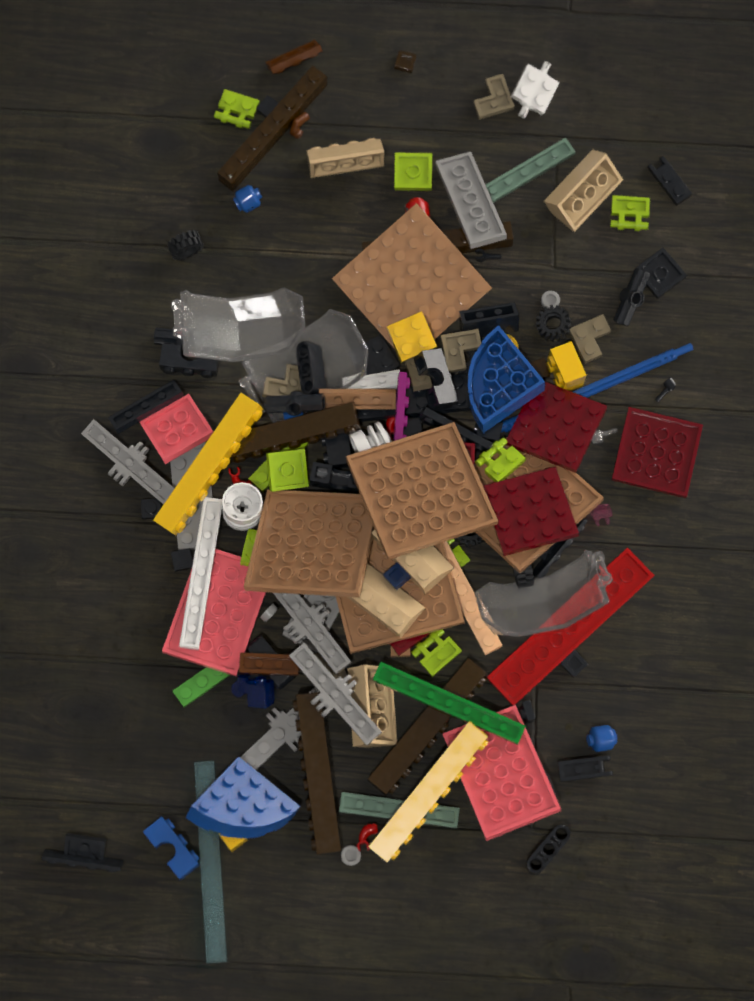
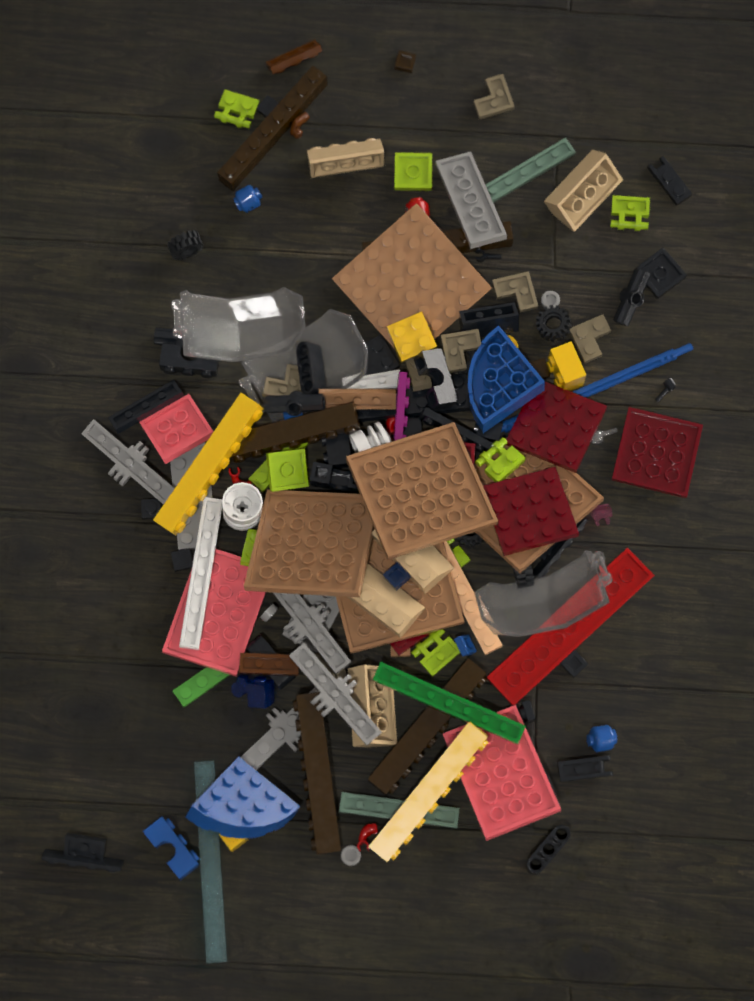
(465, 645): none -> blue tile
(517, 285): none -> dark tan plate
(534, 89): white plate -> none

